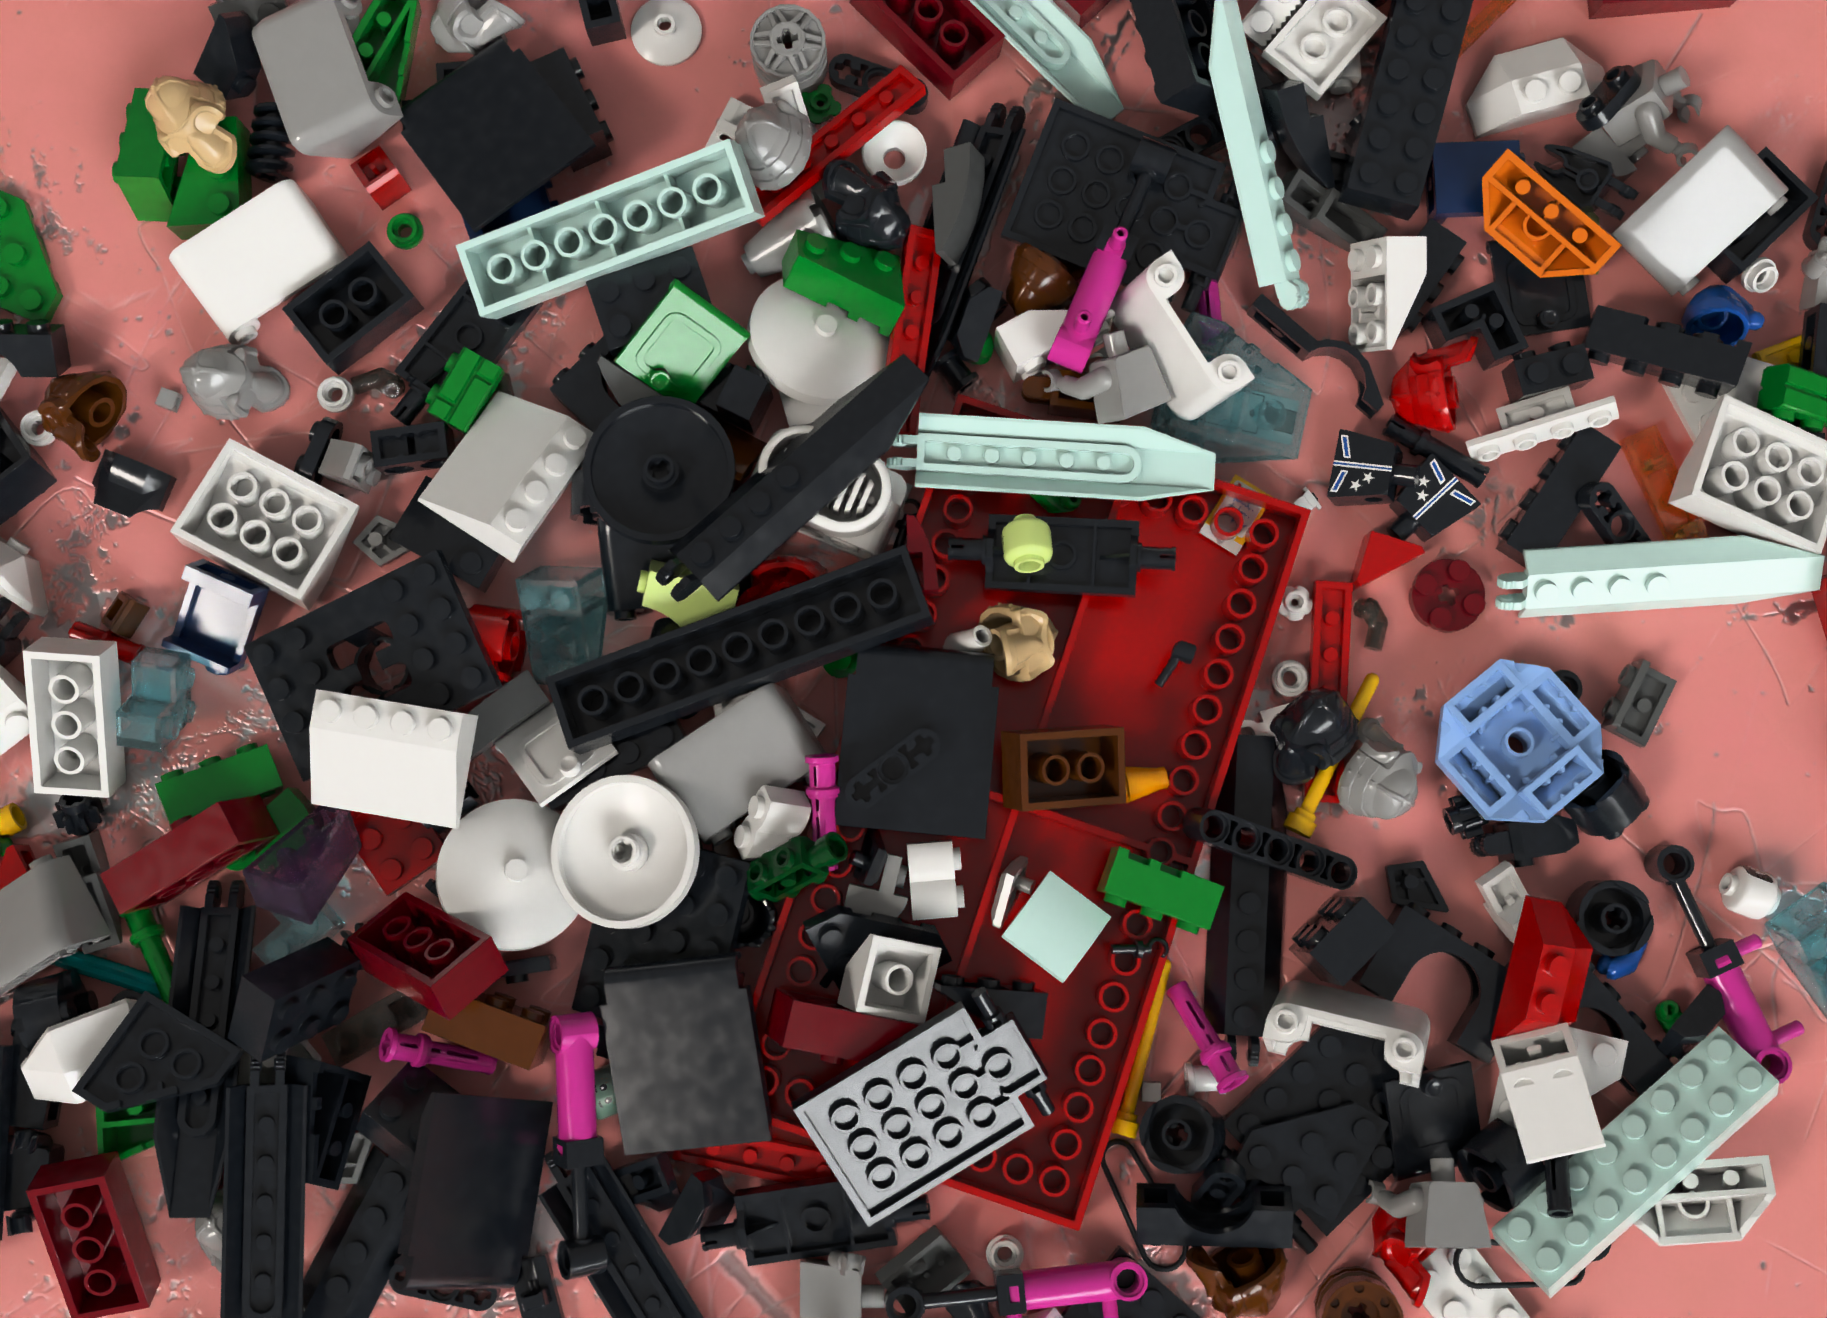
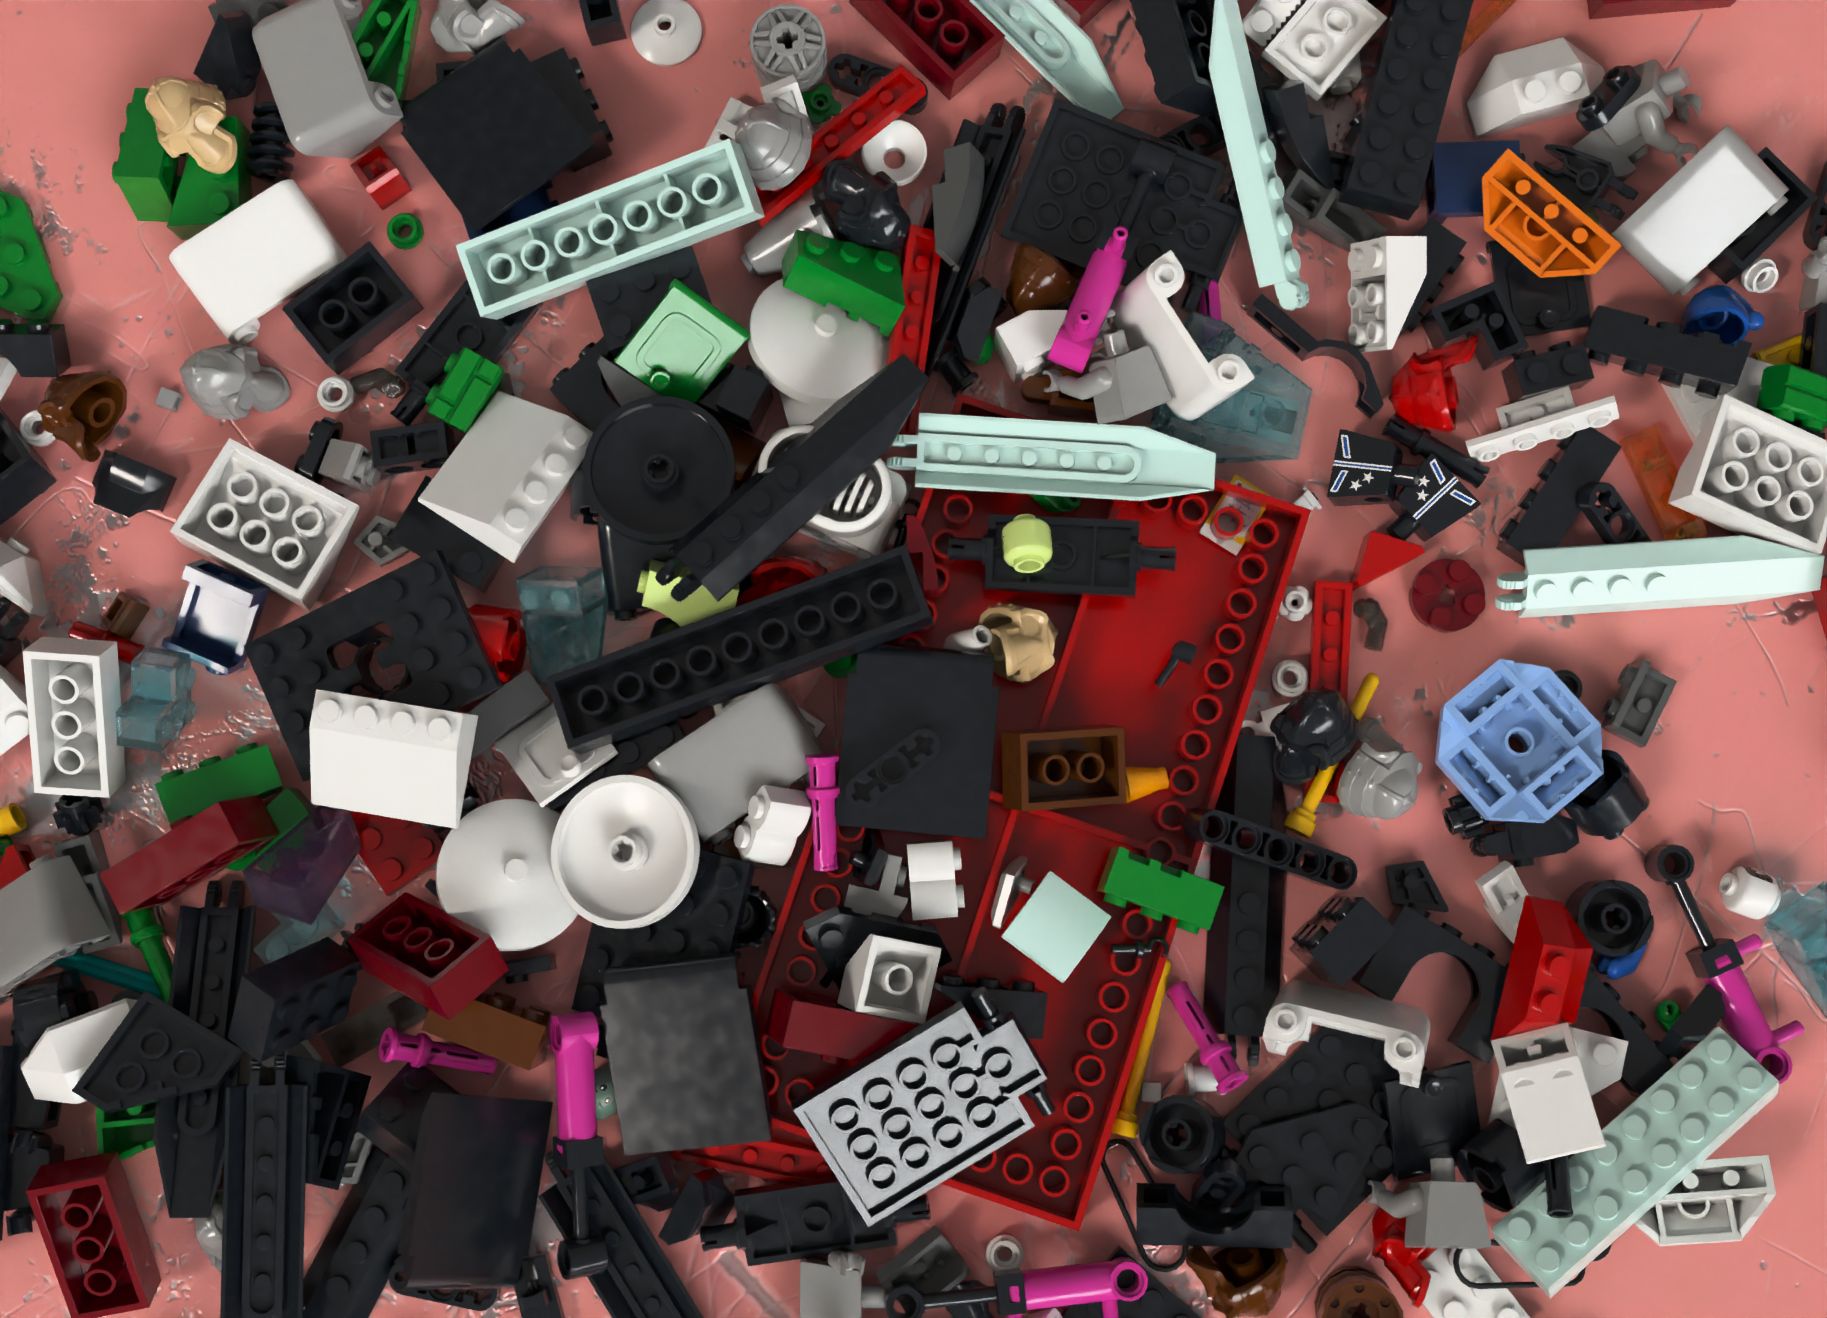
(794, 866): dark green brick -> none

